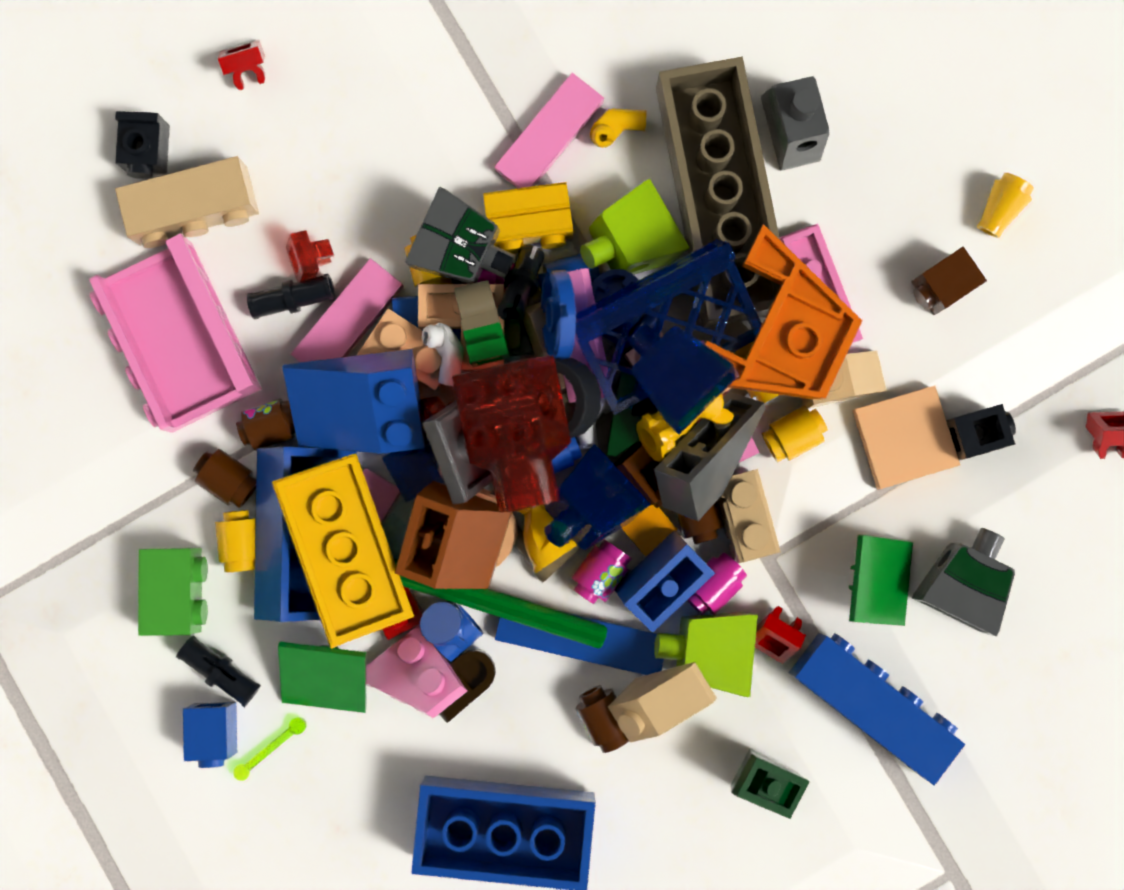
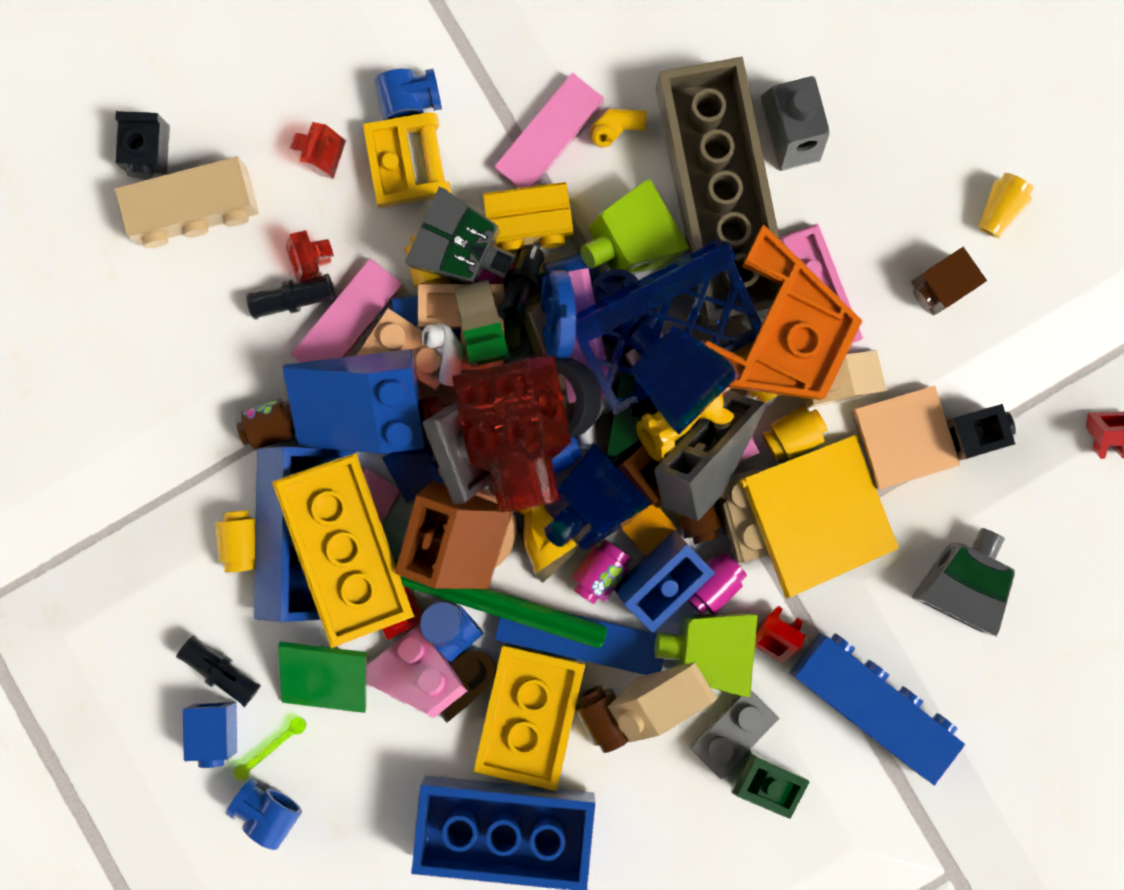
(171, 591): bright green brick -> none
(174, 336): bright pink panel -> none
(225, 478): reddish brown brick -> none
(241, 59): red tile -> none
(266, 814): none -> blue piece
(319, 149): none -> clear red tile
(392, 159): none -> yellow plate
(405, 94): none -> blue piece
(529, 717): none -> yellow plate
(733, 733): none -> light grey plate
(819, 515): none -> yellow piece
(880, 581): green piece -> none

